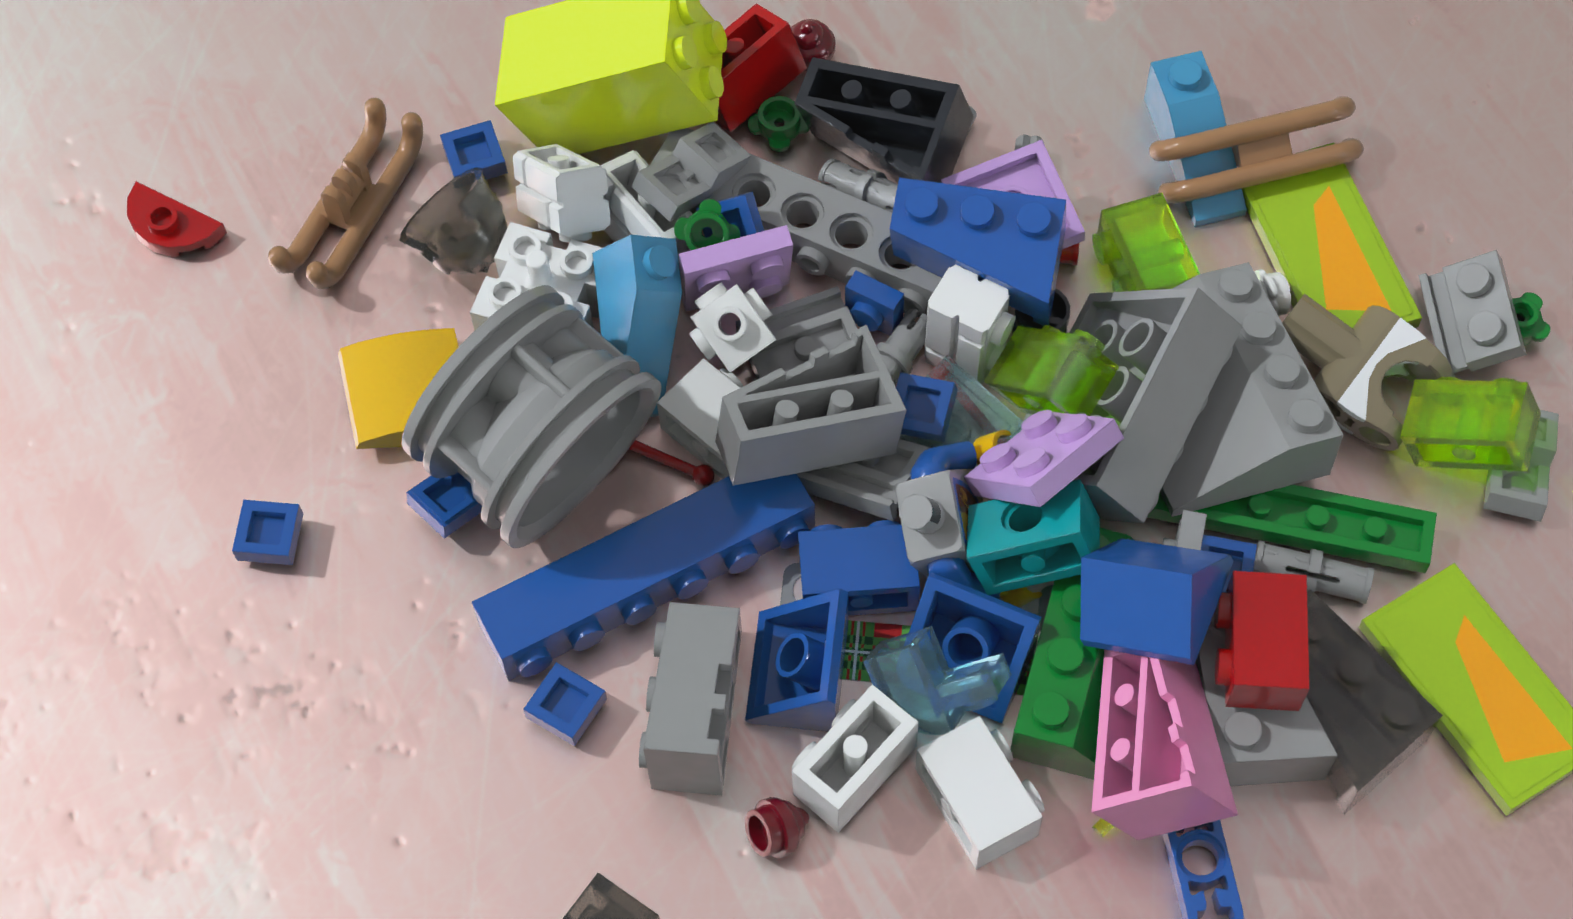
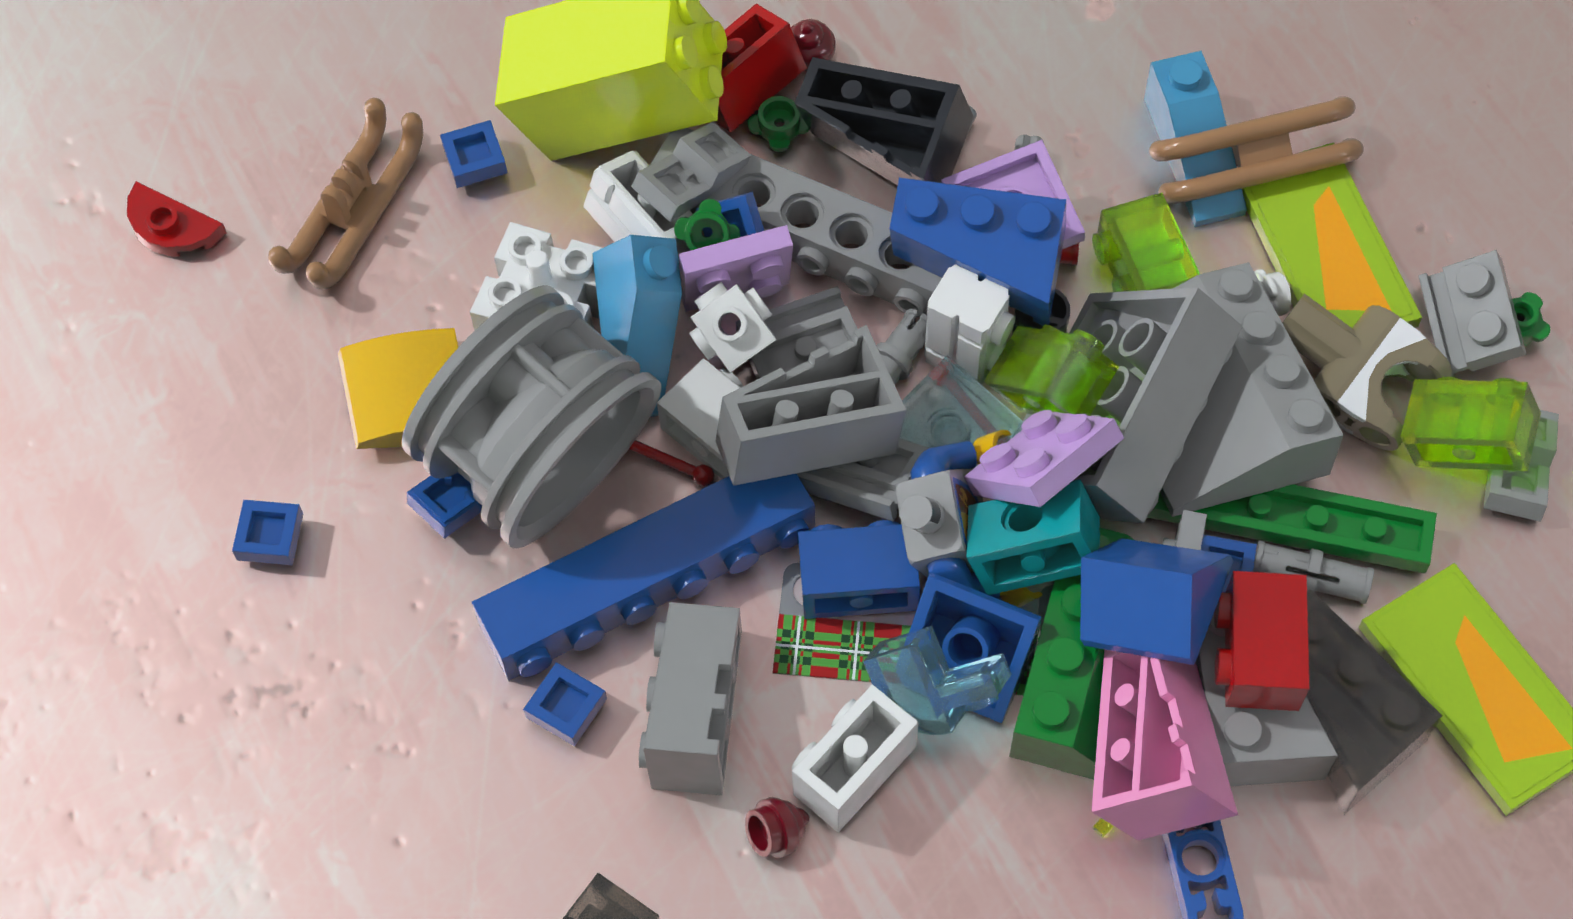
(459, 225): clear smoke helmet -> none
(562, 191): white brick -> none
(799, 663): blue slope -> none
(867, 186): light grey pin -> none
(873, 303): blue plate -> none
(927, 406): blue plate -> none
(980, 791): white brick -> none

